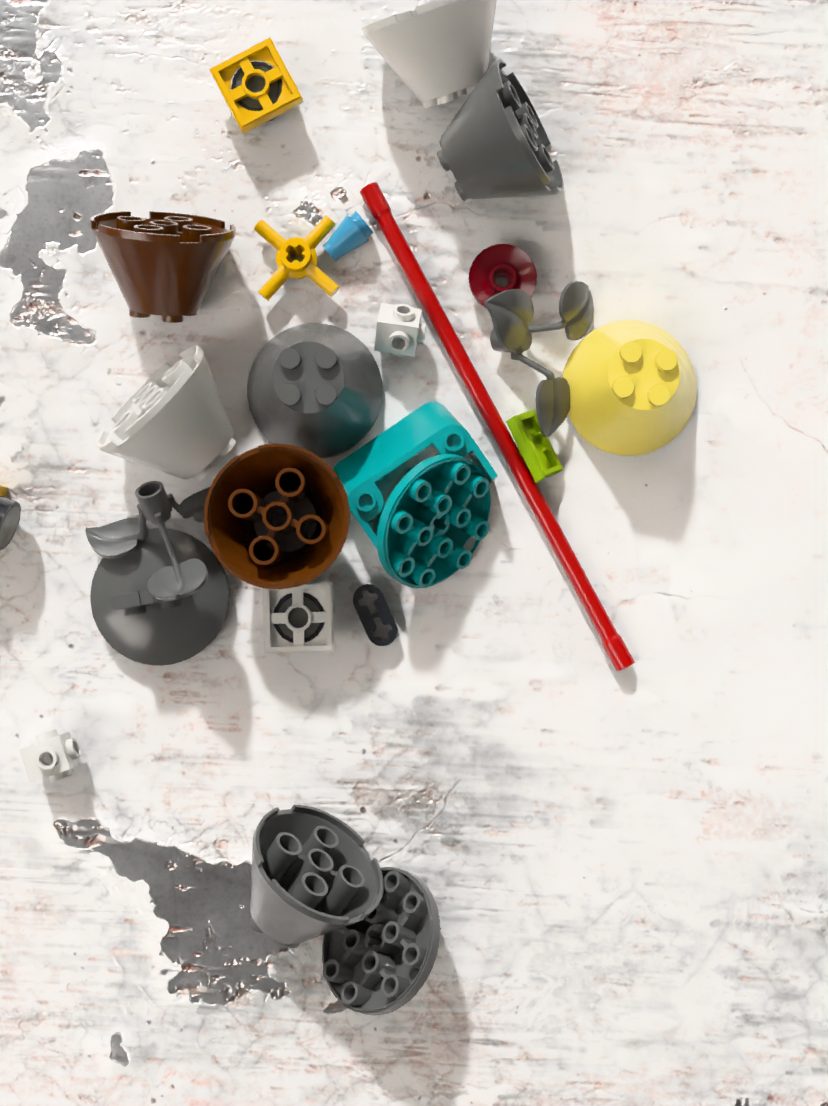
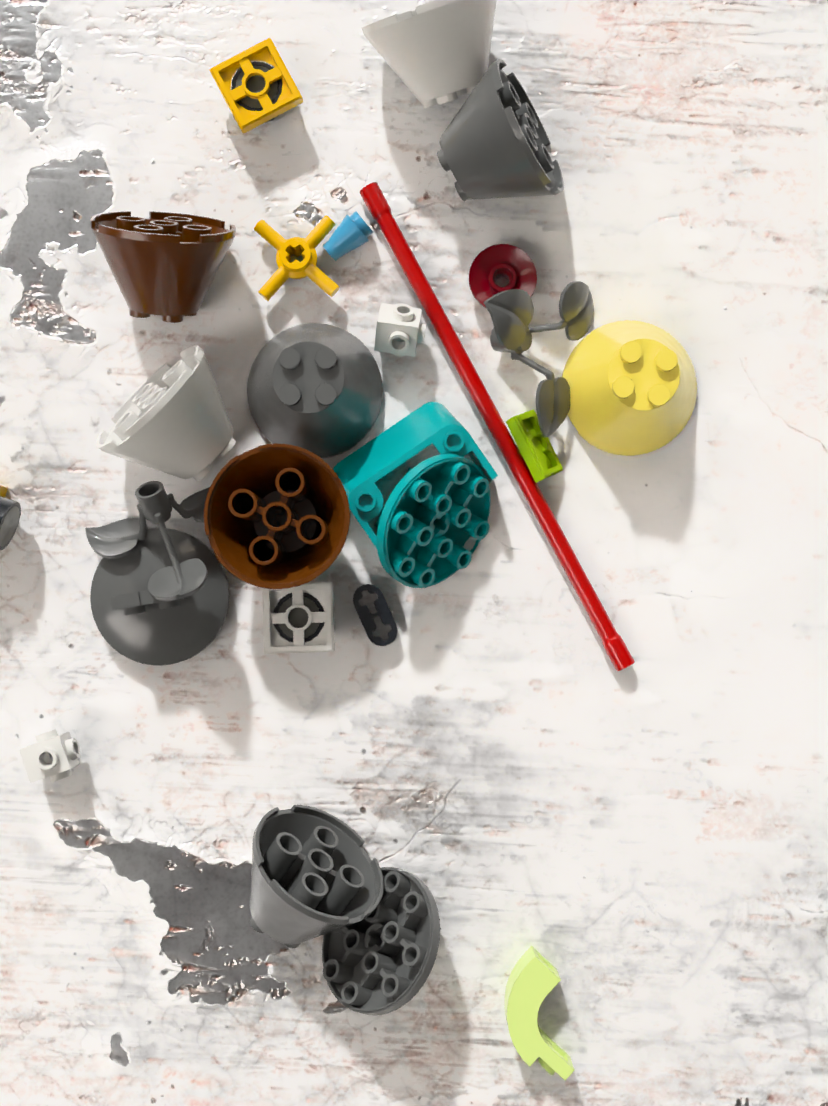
(525, 991): none -> yellowish green arch

